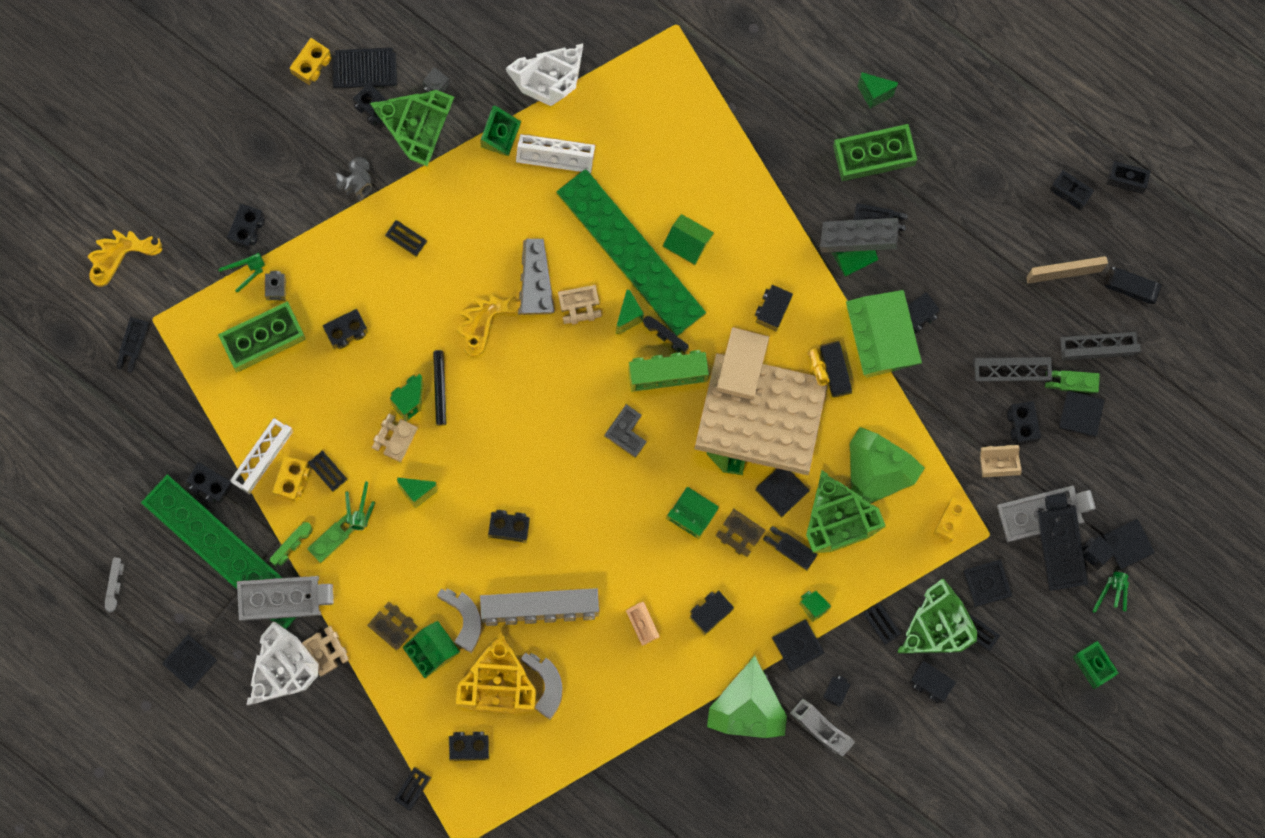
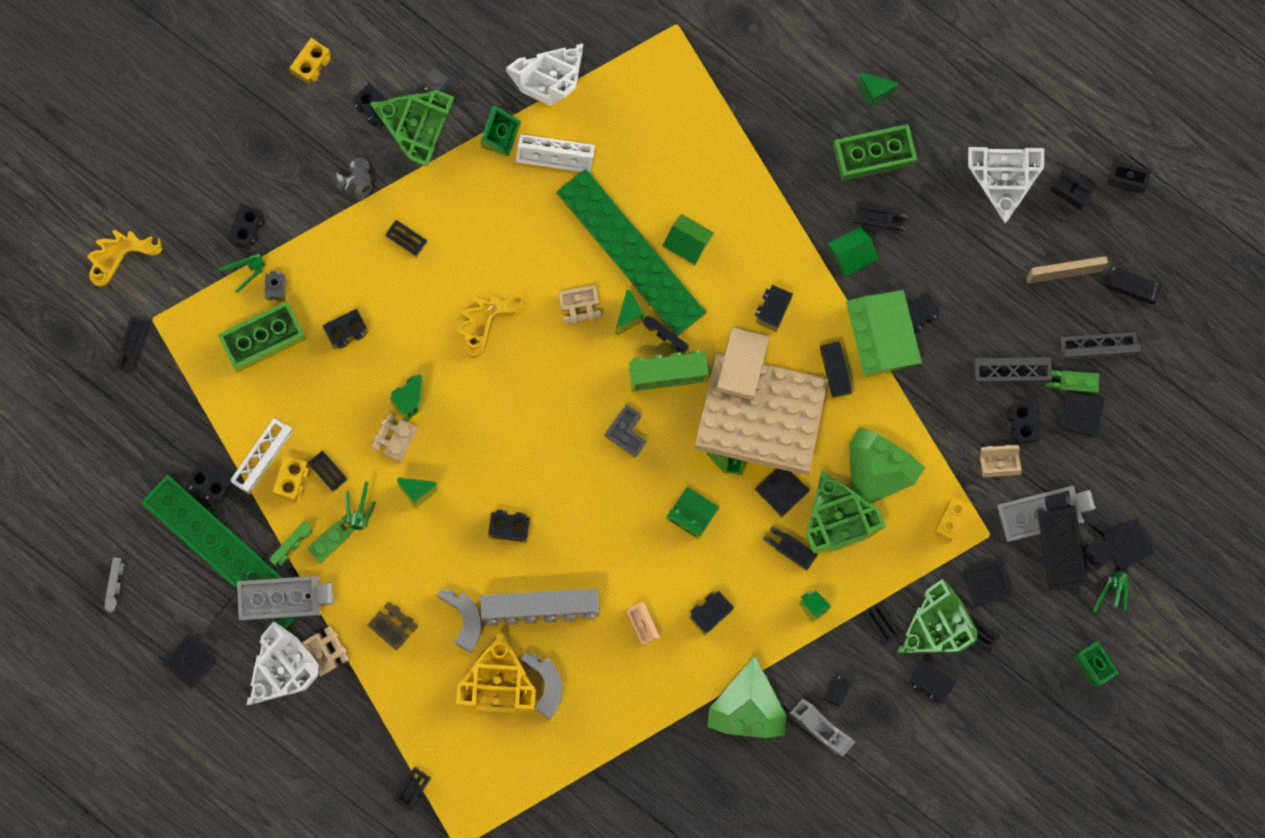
(362, 66): black window -> none
(431, 649): green slope -> none
(439, 386): black axle -> none
(468, 752): black brick -> none
(536, 288): wing -> none
(744, 528): clear smoke plate -> none
(798, 645): black tile -> none
(818, 367): yellow pin -> none
(859, 235): dark grey plate -> none
(1005, 174): none -> white wedge

